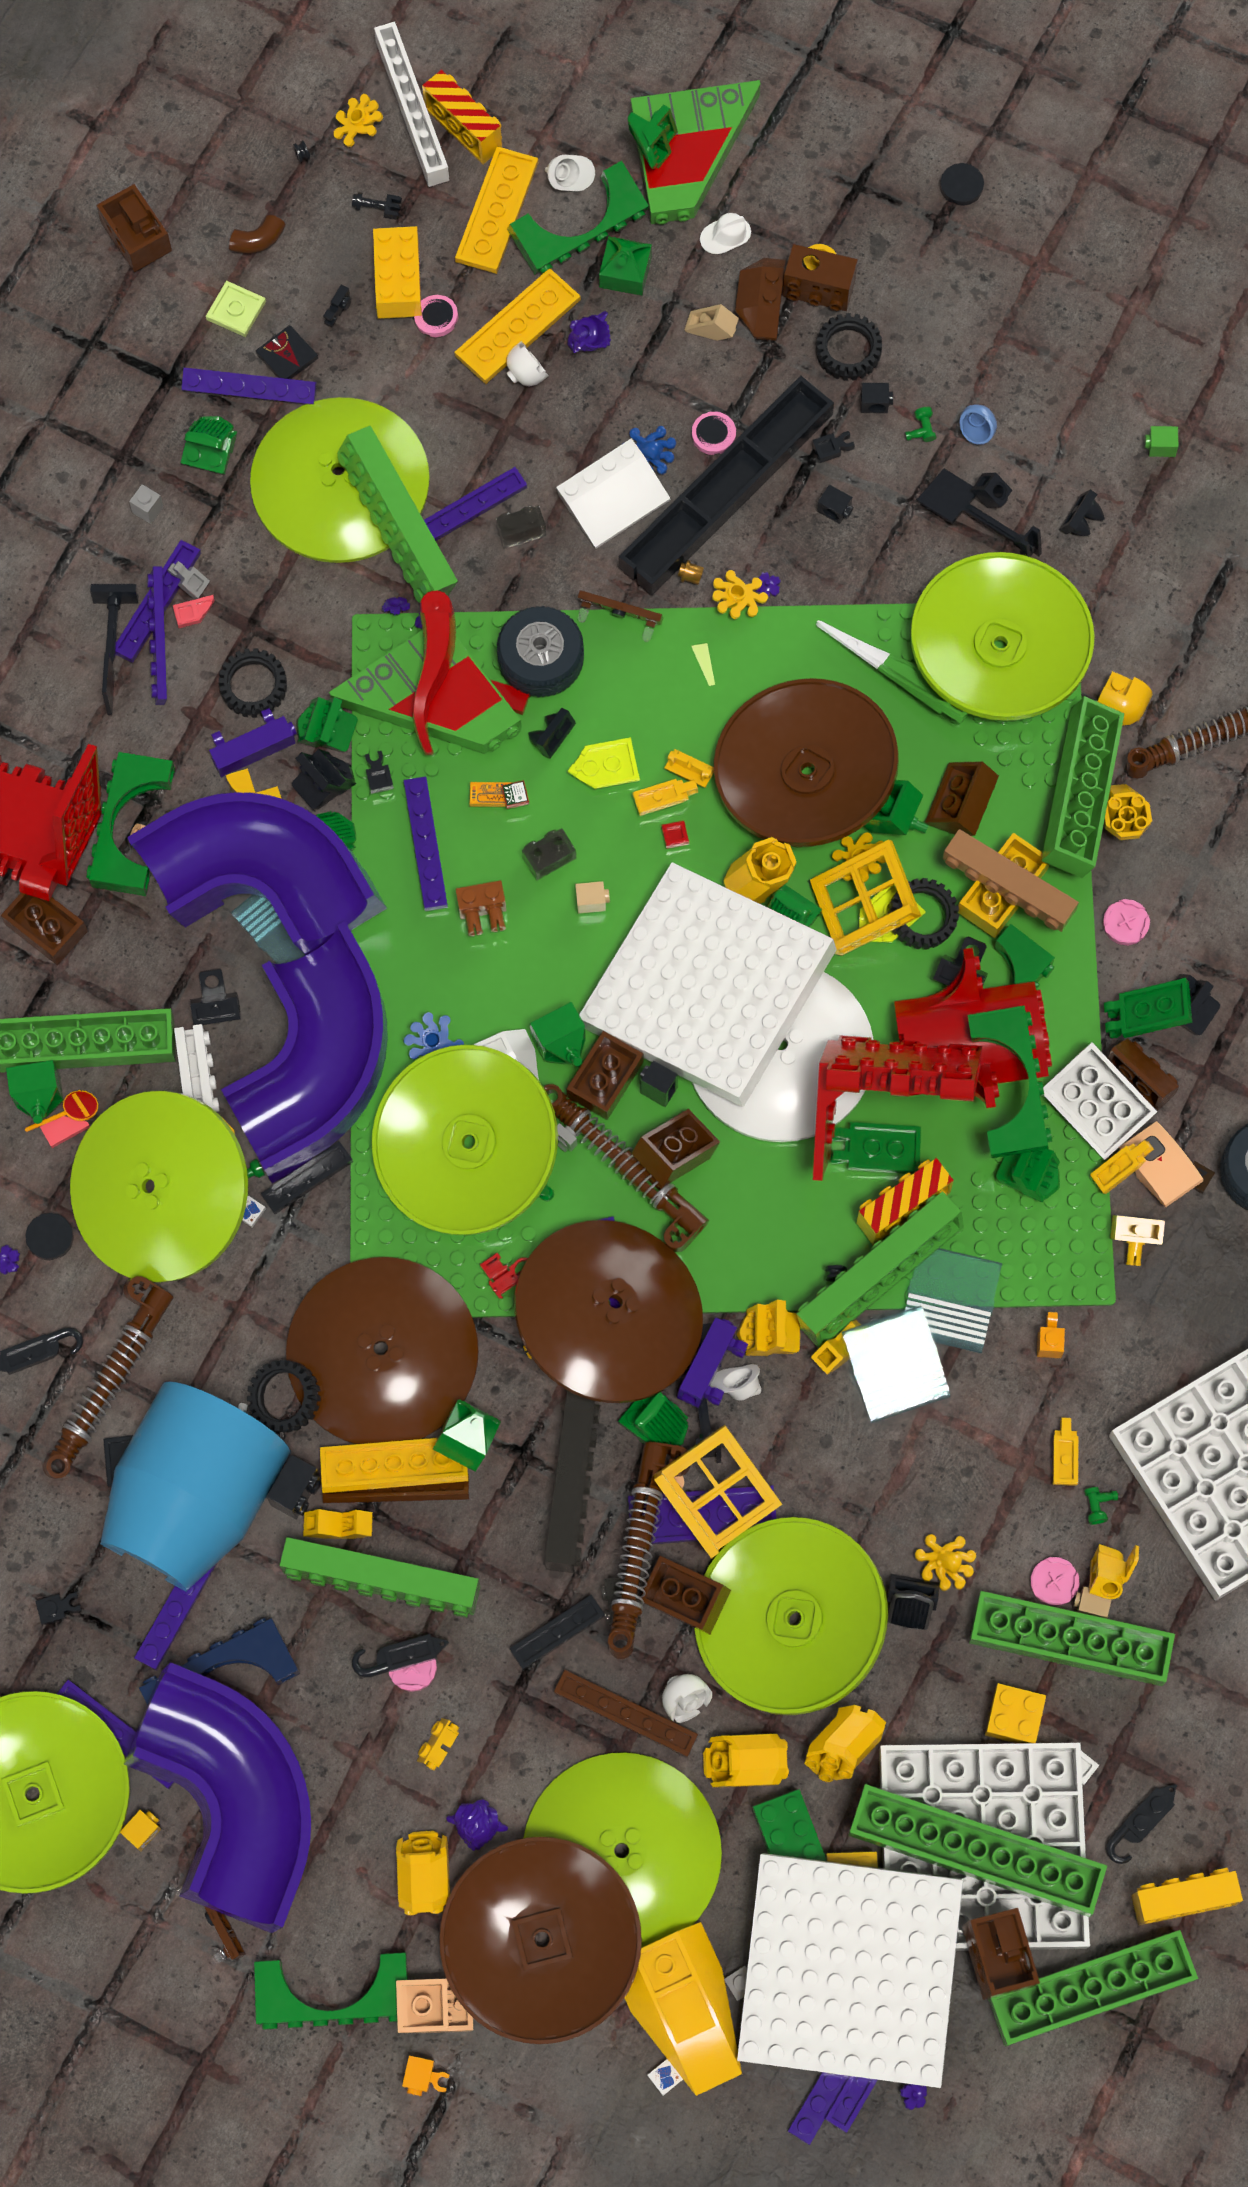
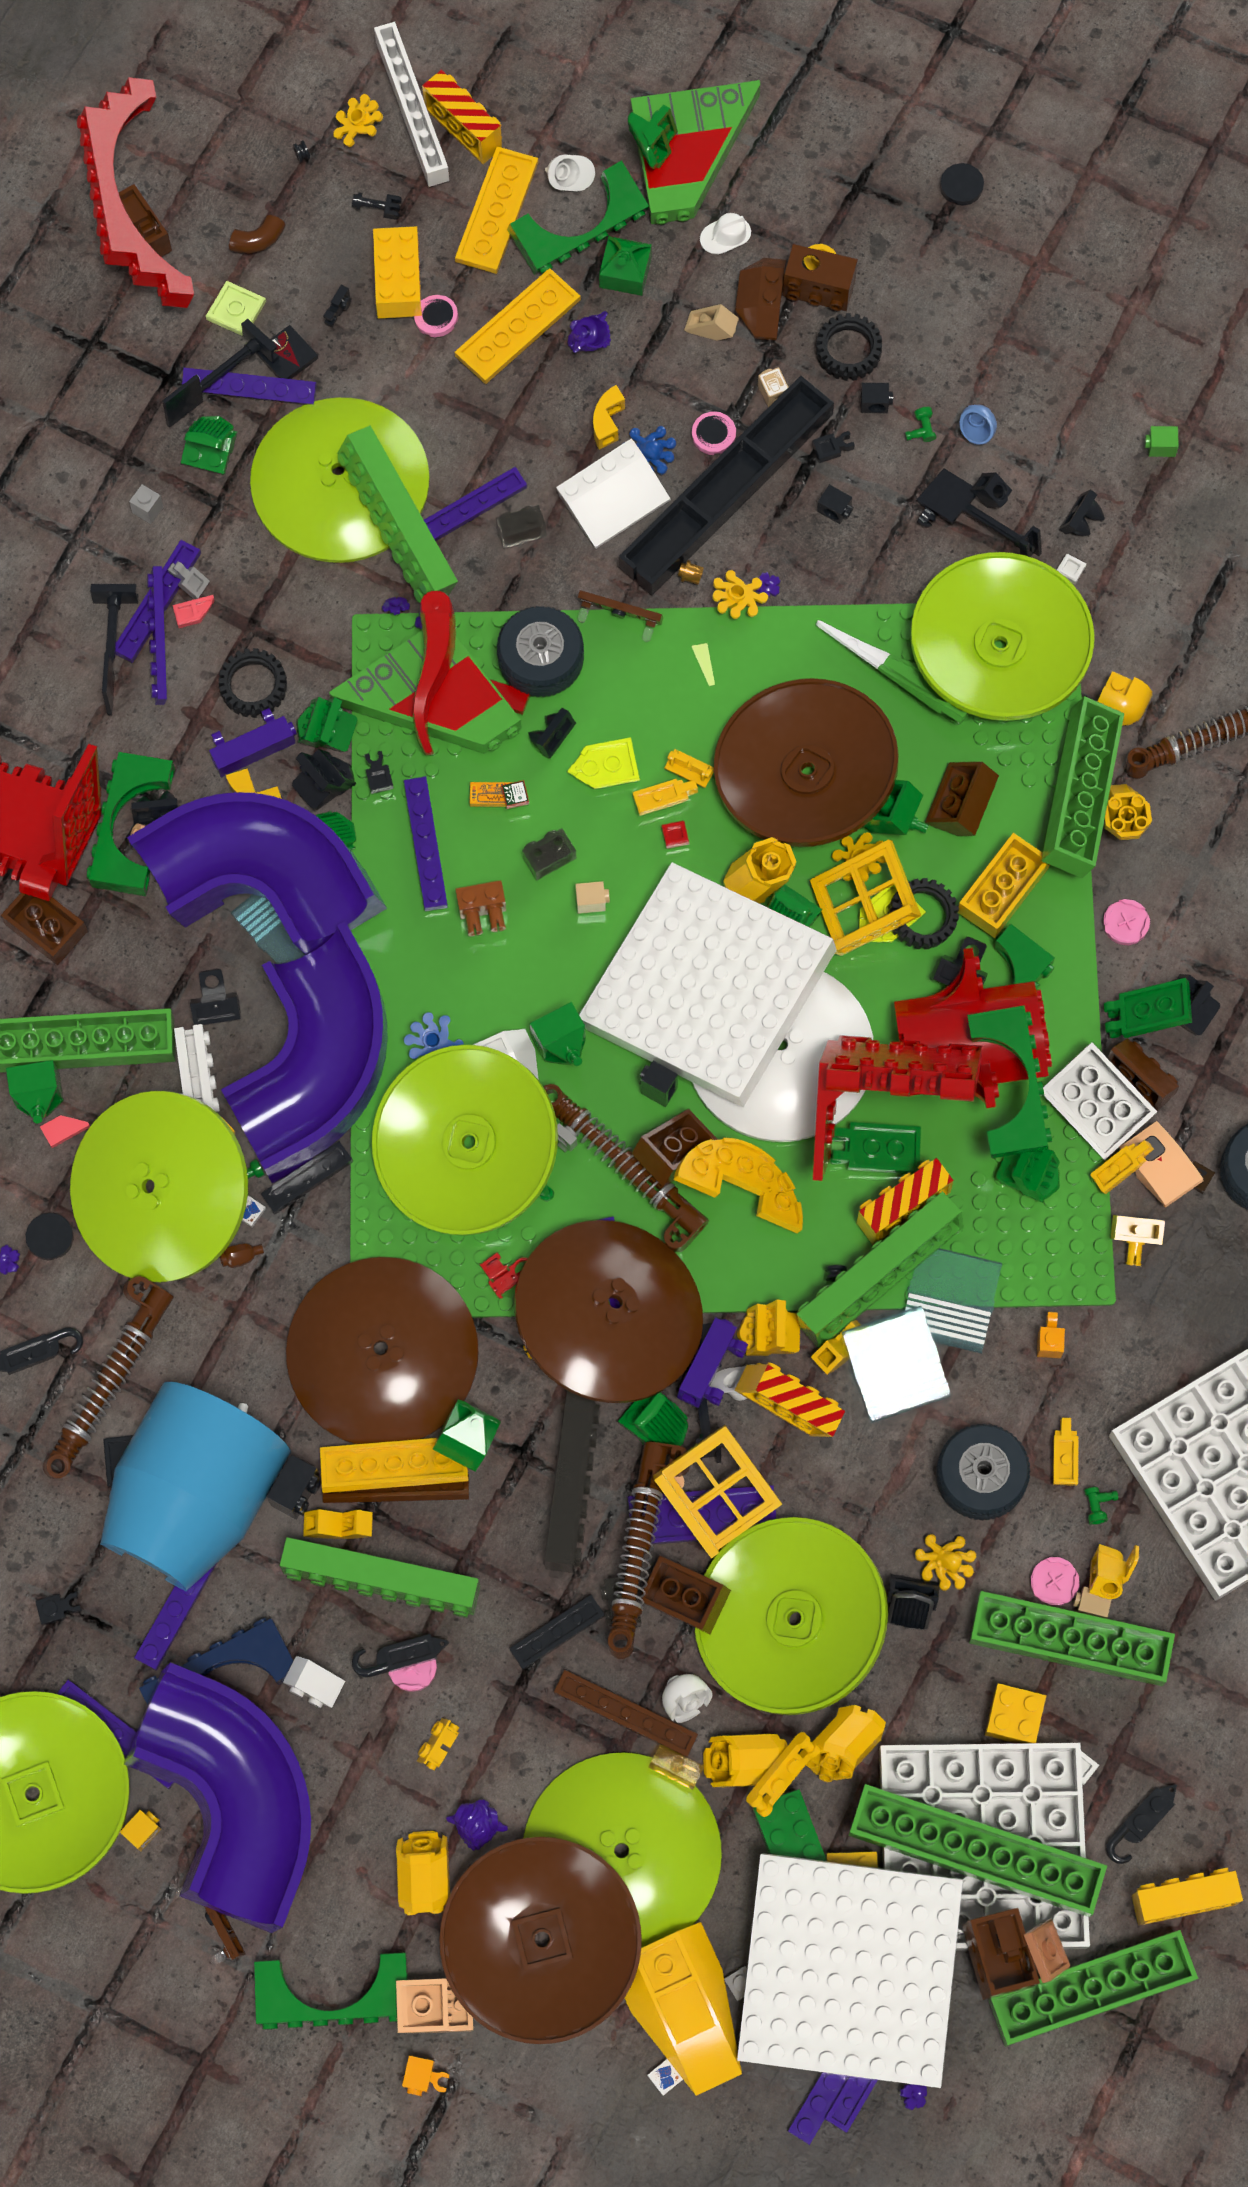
(77, 1105): piece -> none
(119, 238): none -> arch
(147, 811): none -> black tile
(190, 393): none -> black piece
(240, 1255): none -> reddish brown plant
(258, 1389): black tyre -> none
(314, 1682): none -> white brick
(524, 366): white cylinder -> none
(604, 428): none -> yellow brick
(605, 1075): reddish brown brick -> none
(676, 1767): none -> clear yellow plate
(746, 1168): none -> yellow plate
(771, 384): none -> tan brick
(782, 1773): none -> yellow plate
(790, 1400): none -> yellow brick
(925, 516): none -> black hinge
(979, 1494): none -> black wheel
(1010, 881): medium nougat brick -> none
(1047, 1950): none -> nougat tile
(1071, 568): none -> white tile

